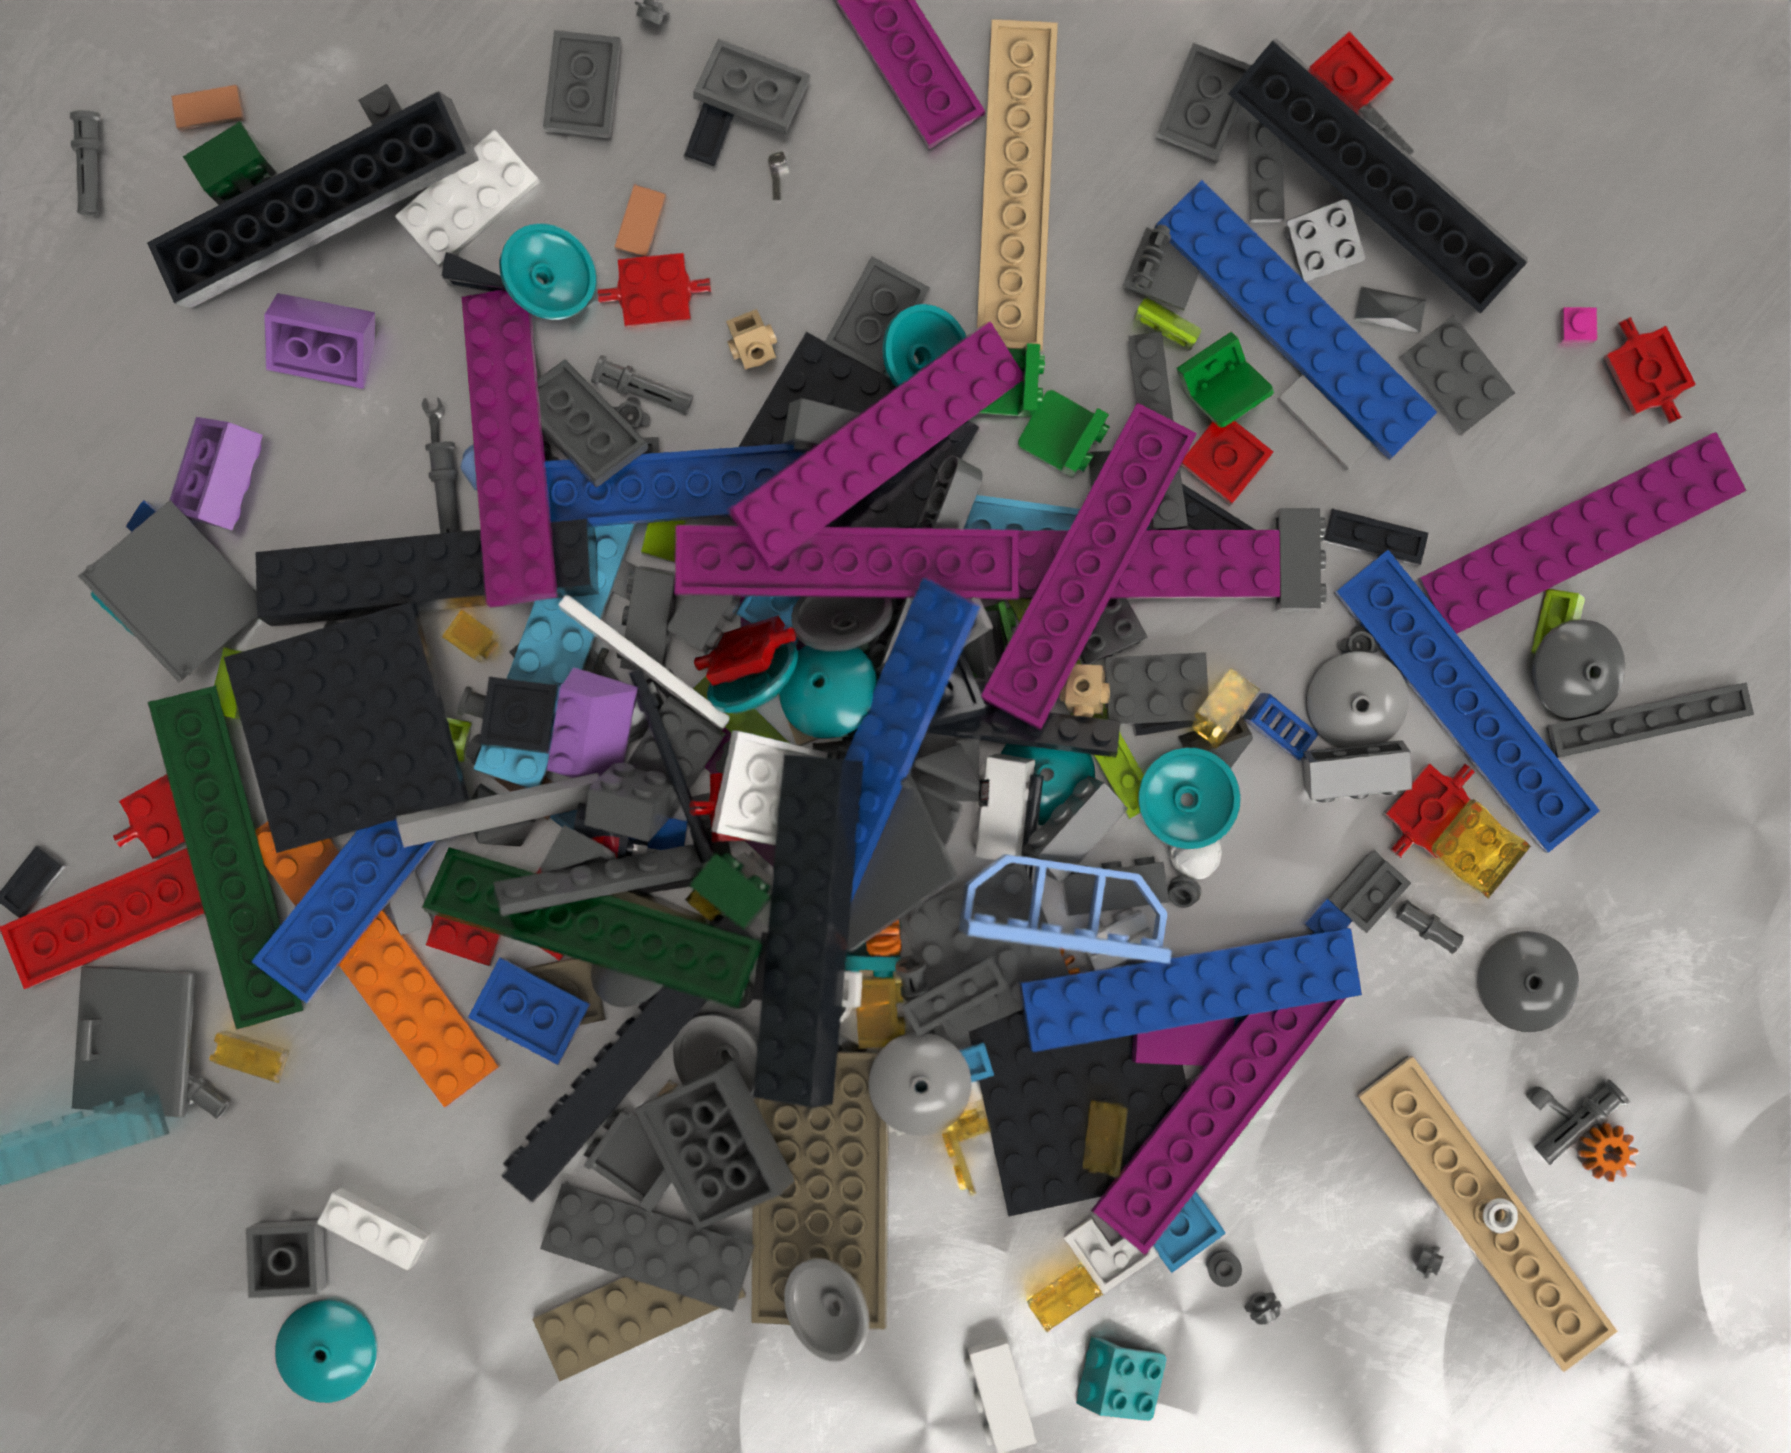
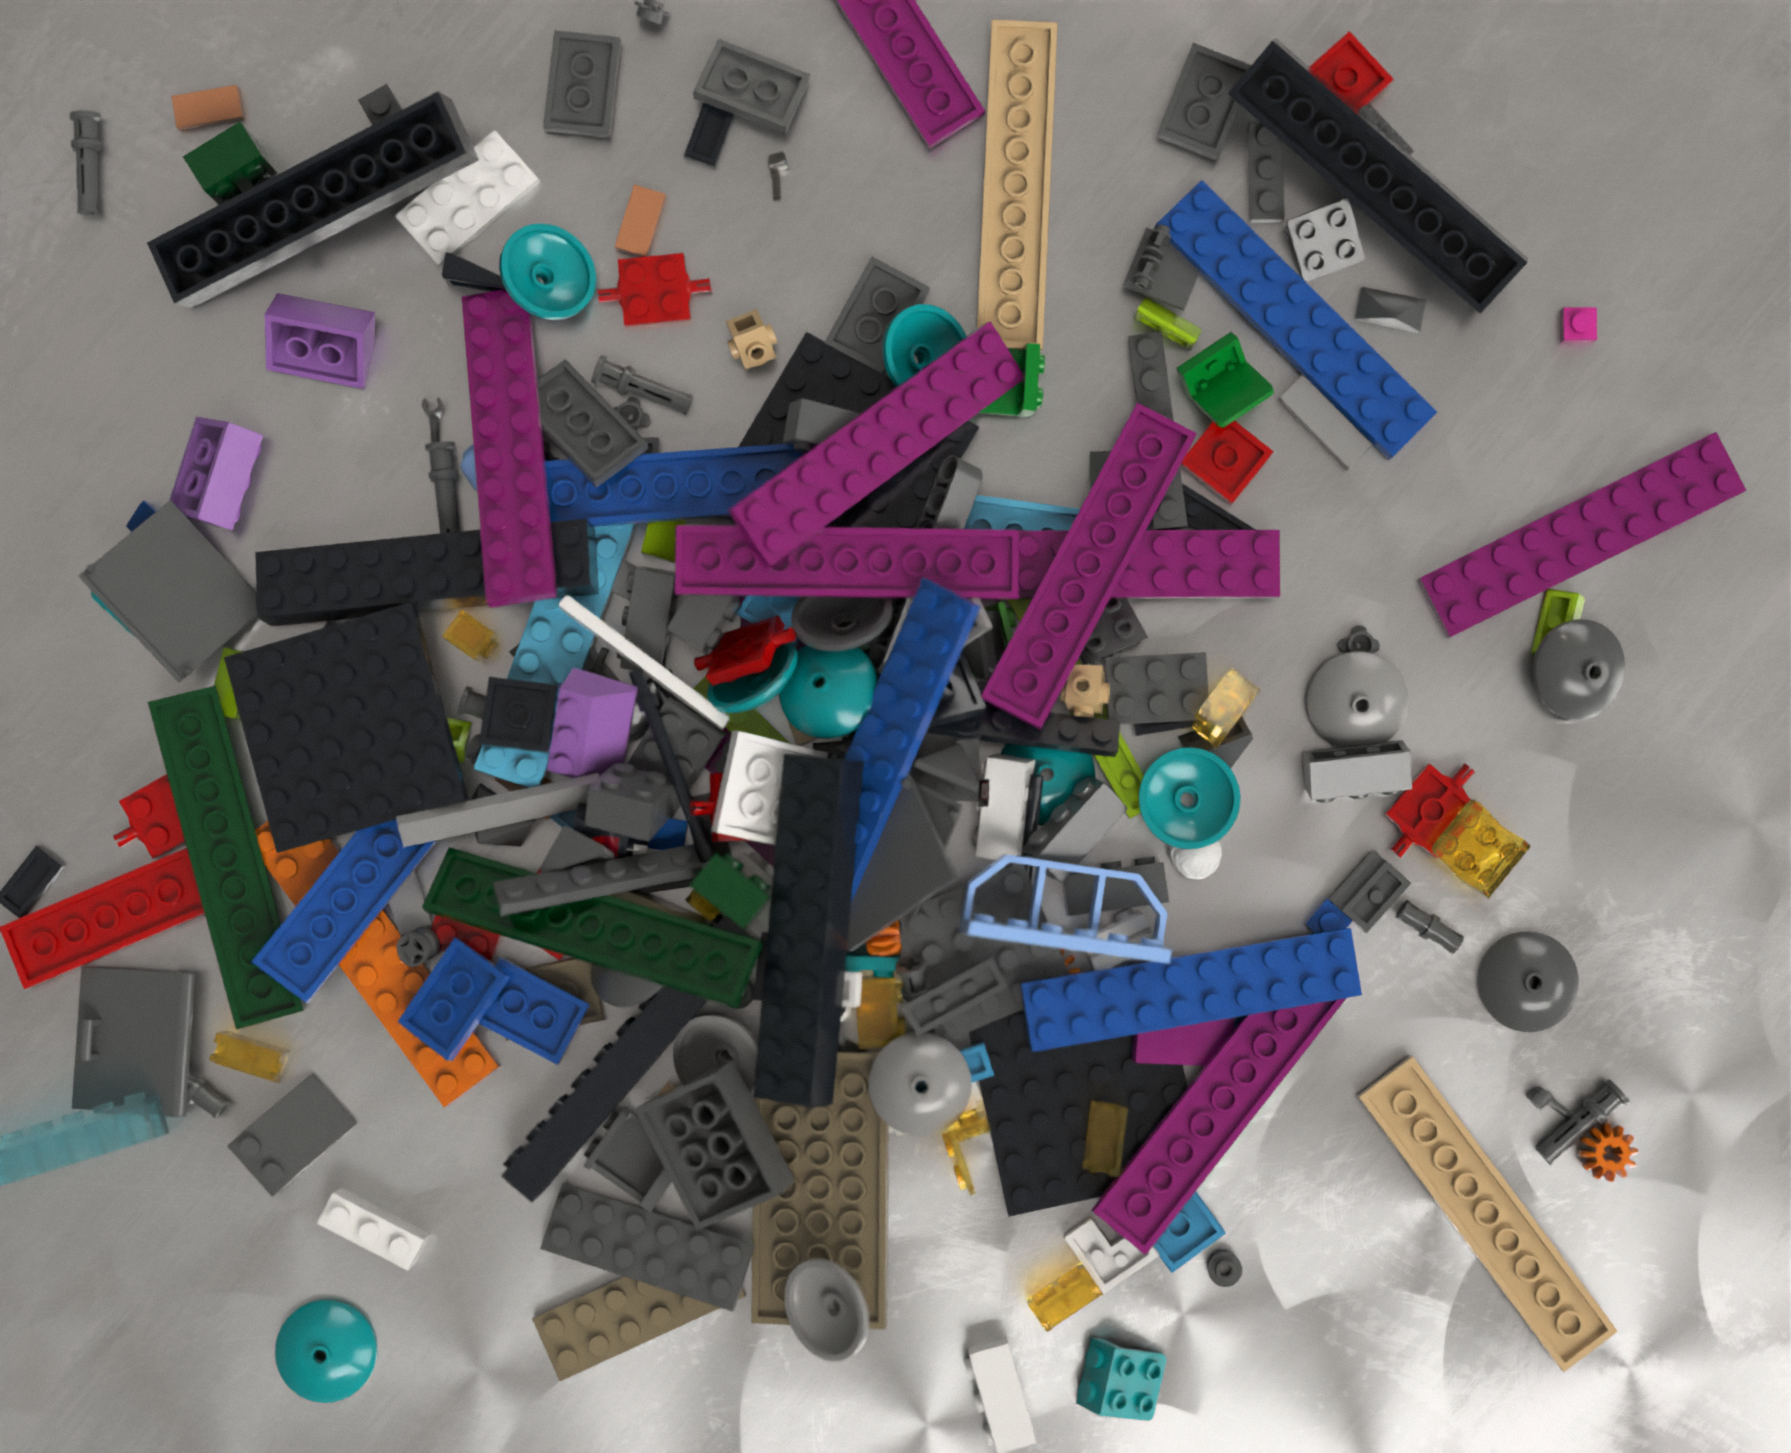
(285, 1259): dark grey brick -> none
(292, 1135): none -> dark grey slope
(411, 952): none -> dark grey wheel
(453, 999): none -> blue plate
(1063, 433): green bracket -> none
(1184, 891): dark grey plate -> none
(1257, 710): blue slope -> none
(1263, 1308): dark grey plate -> none
(1301, 559): dark grey brick -> none
(1375, 536): black tile -> none
(1430, 1261): dark grey plate -> none
(1457, 375): dark grey plate -> none
(1467, 702): blue plate -> none
(1508, 1221): white plate -> none
(1649, 370): red plate -> none
(1650, 720): dark grey plate -> none

